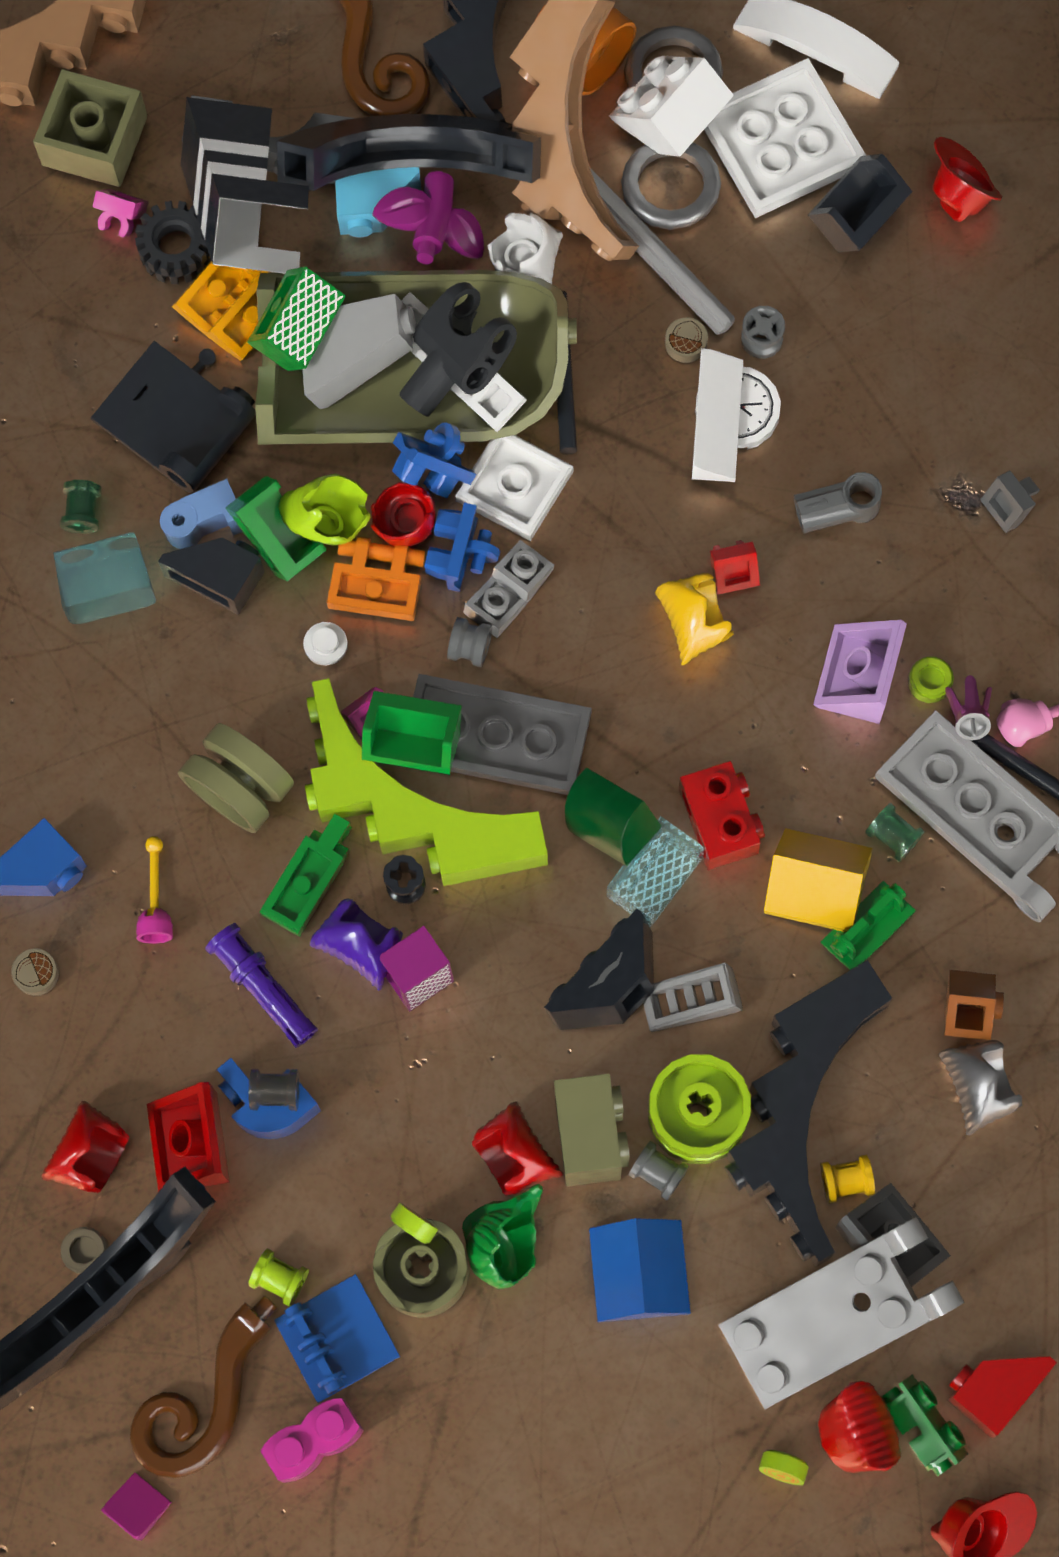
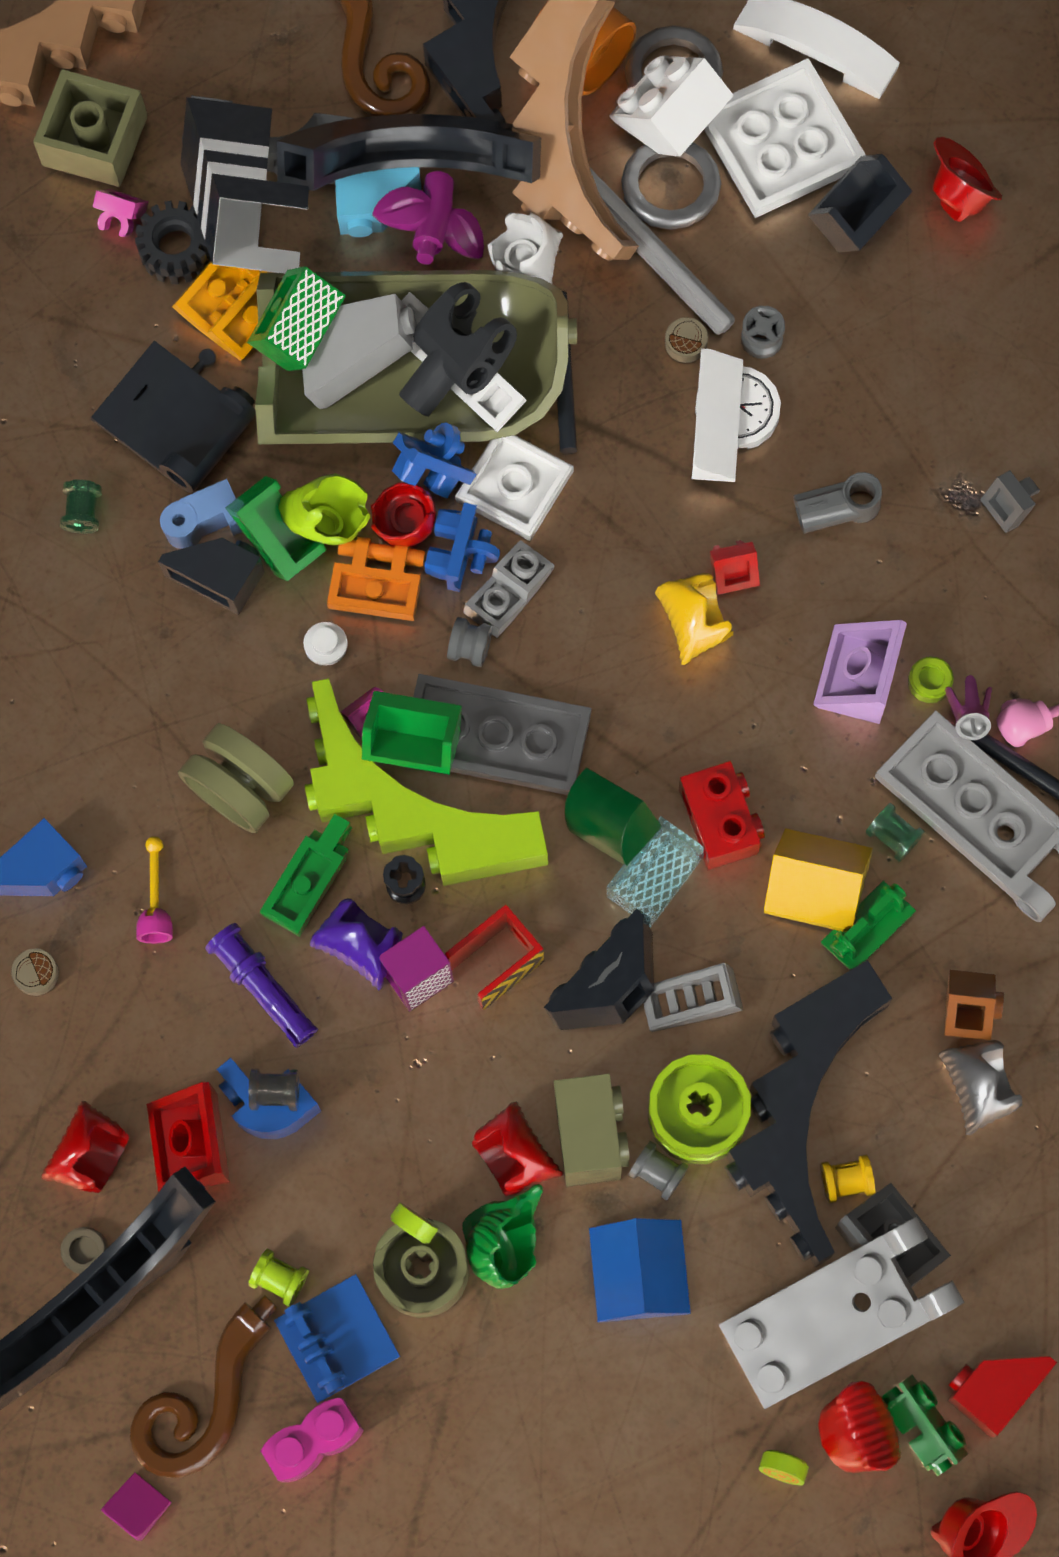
(103, 579): clear light blue piece -> none
(481, 935): none -> red piece

